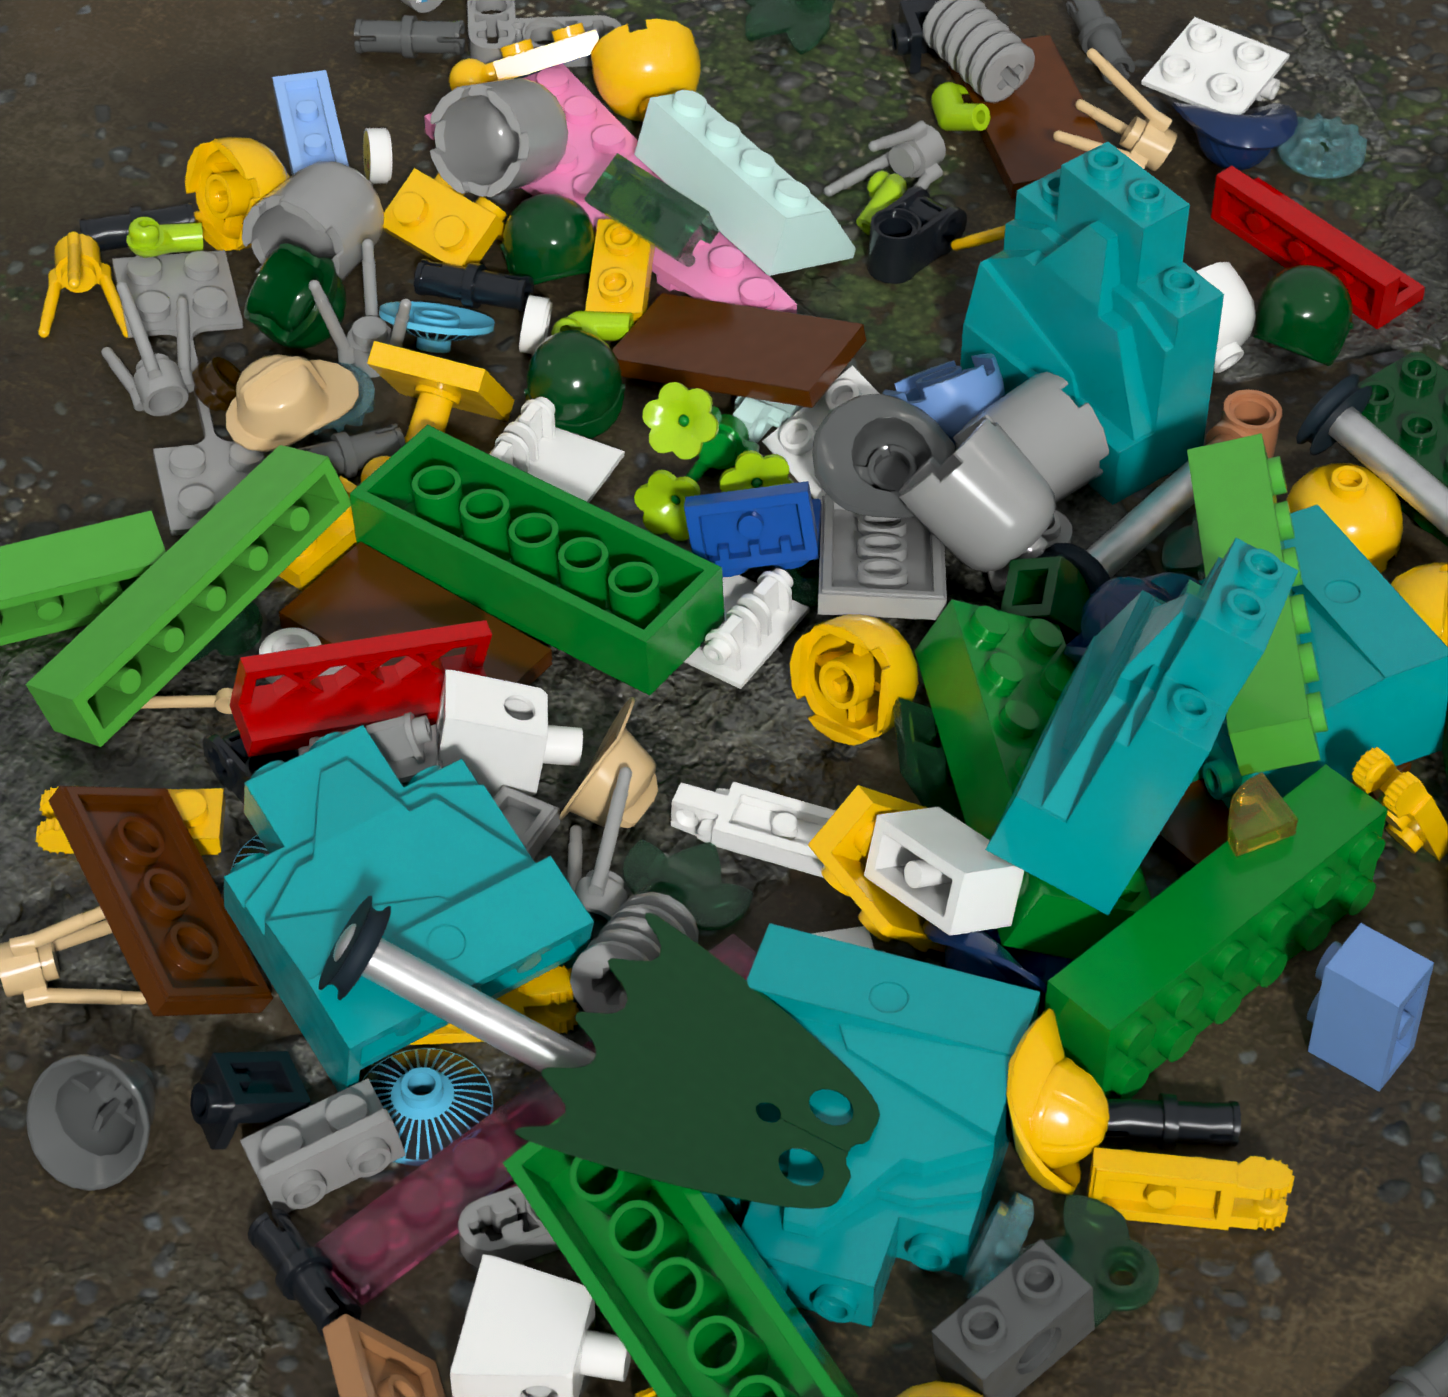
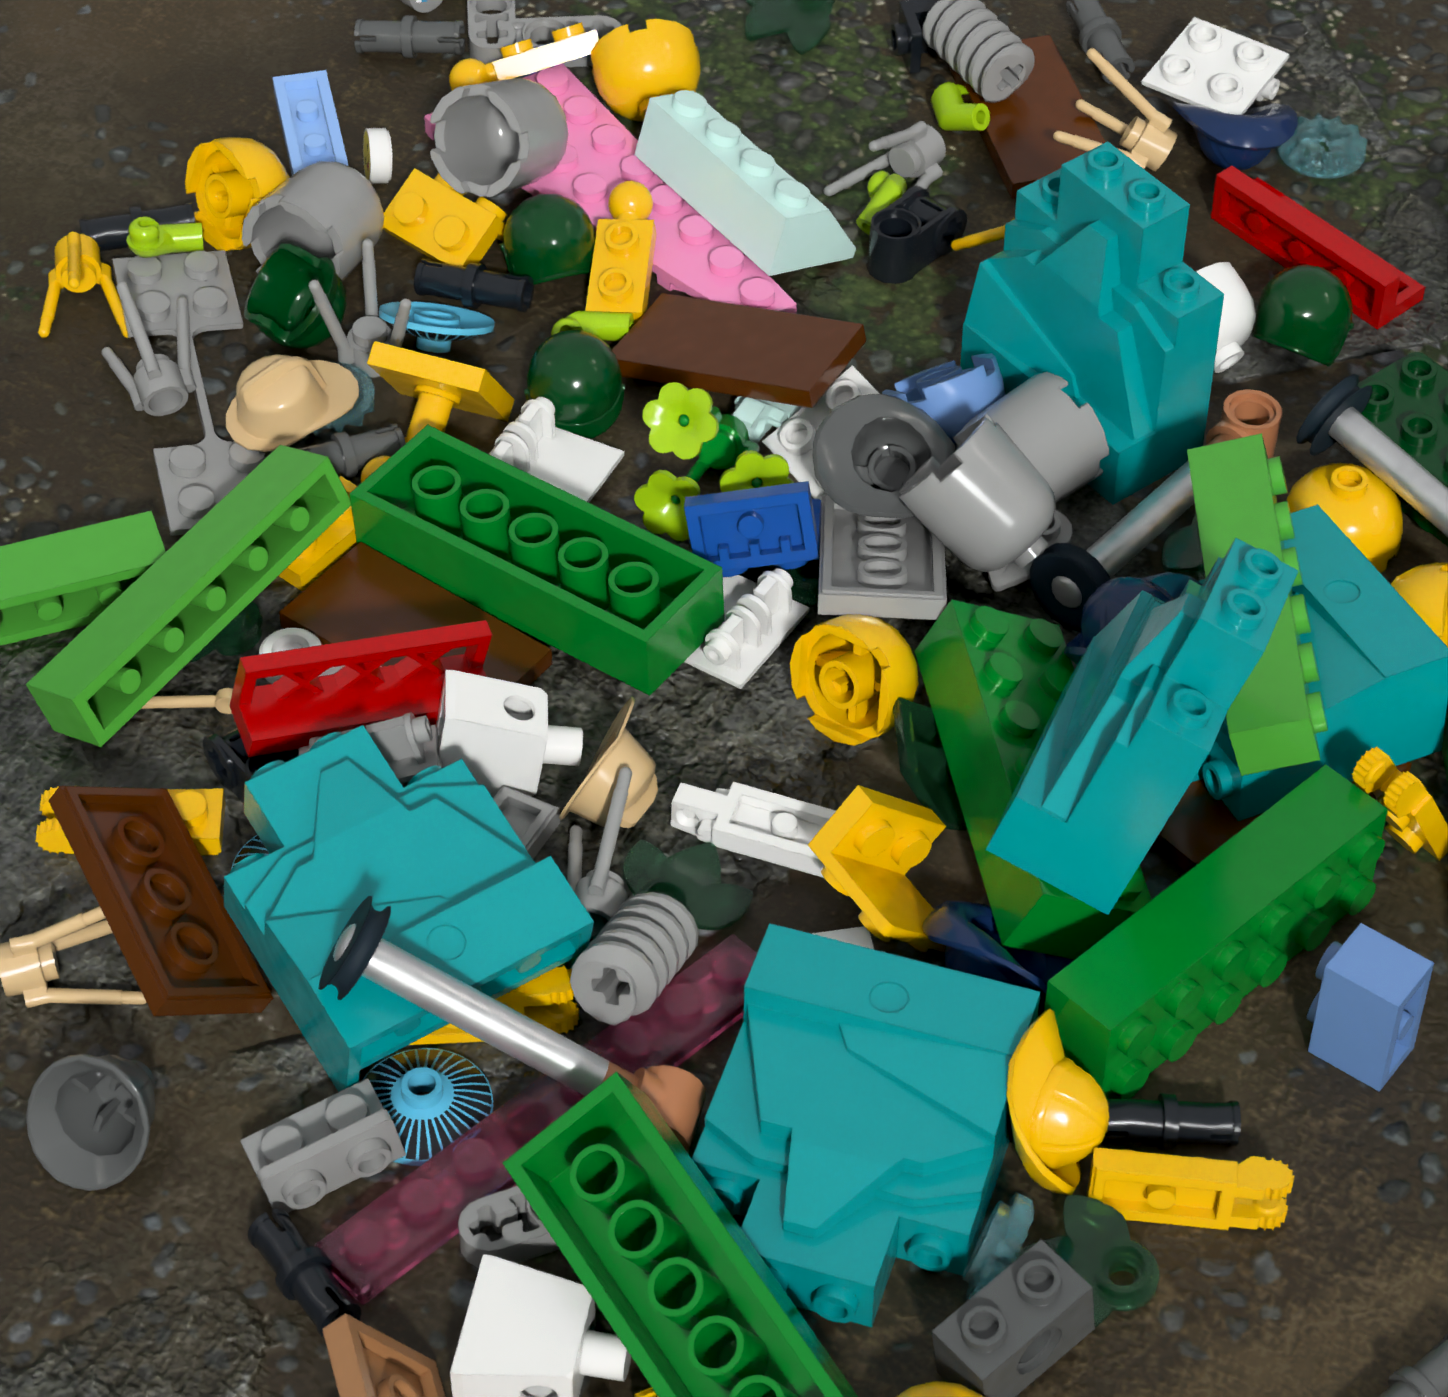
(216, 383): dark brown plate -> none
(245, 1090): black bracket -> none
(535, 323): white tile -> none
(652, 210): clear green hinge -> none
(684, 1080): dark green piece -> none
(942, 871): white brick -> none
(1048, 591): dark green brick -> none
(1258, 816): clear yellow tile -> none

